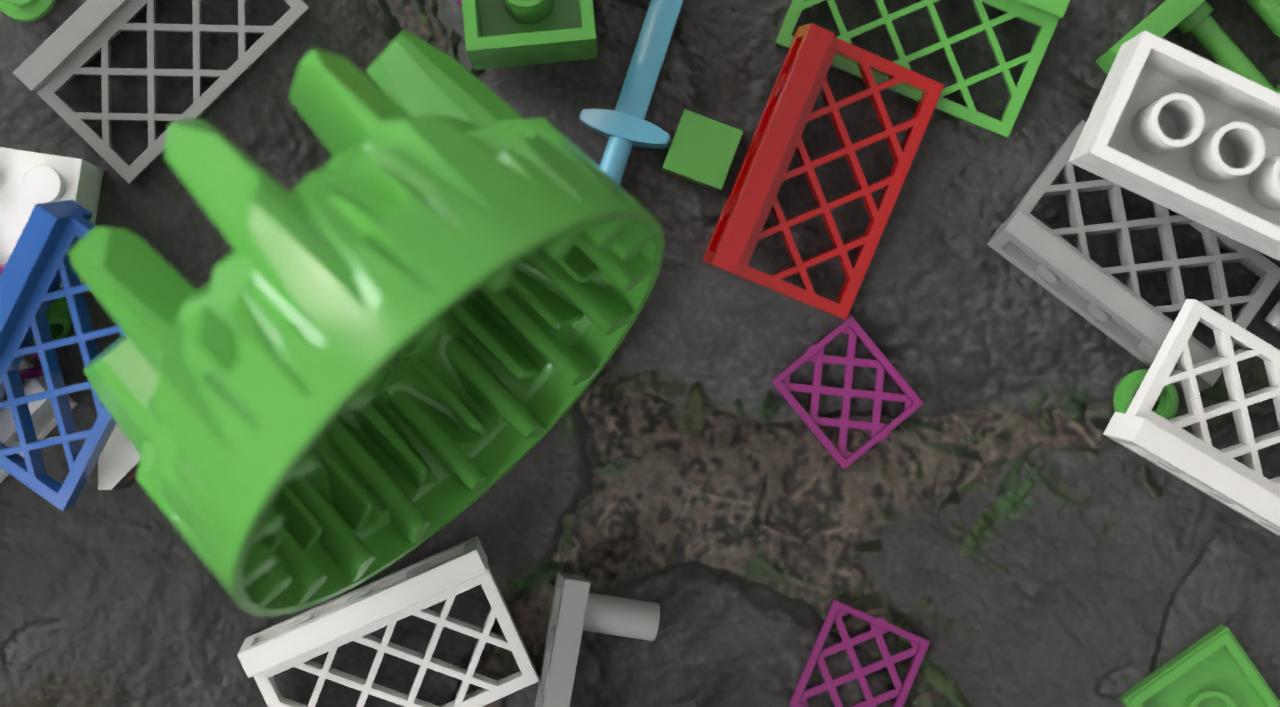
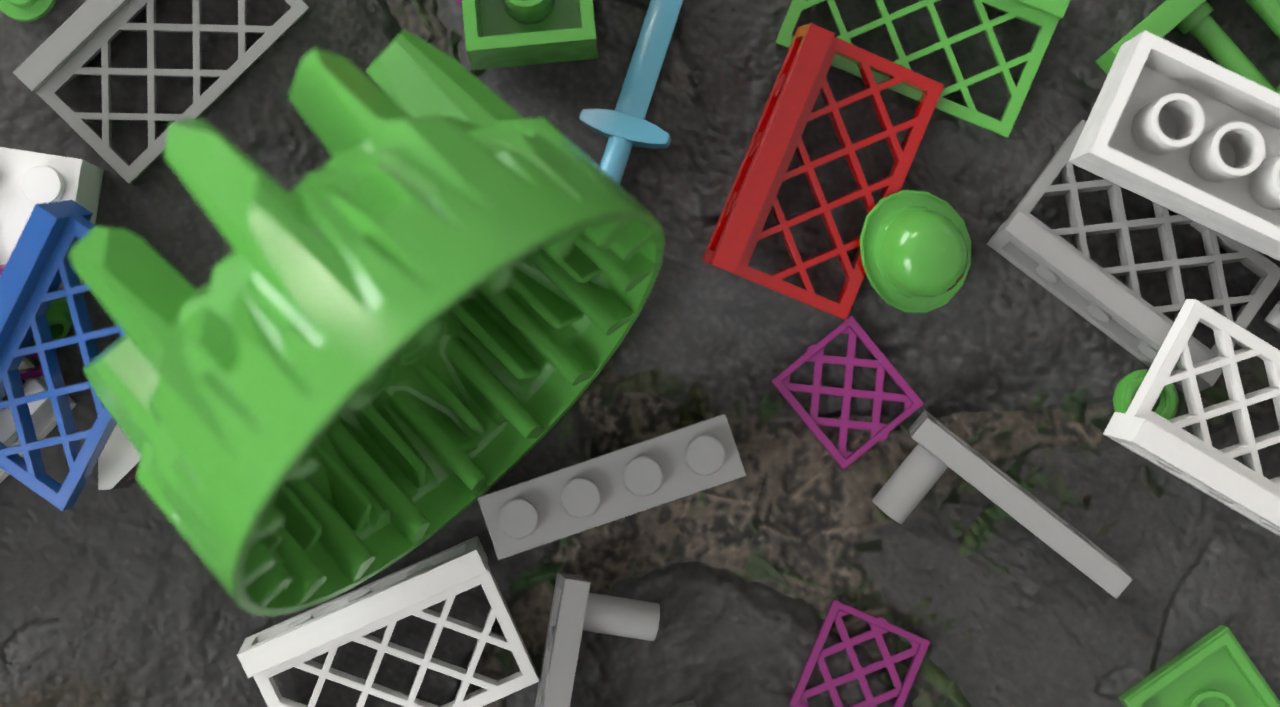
(611, 486): none -> light grey brick
(702, 150): bright green tile -> none
(915, 250): none -> bright green hat
(942, 449): none -> light grey piece

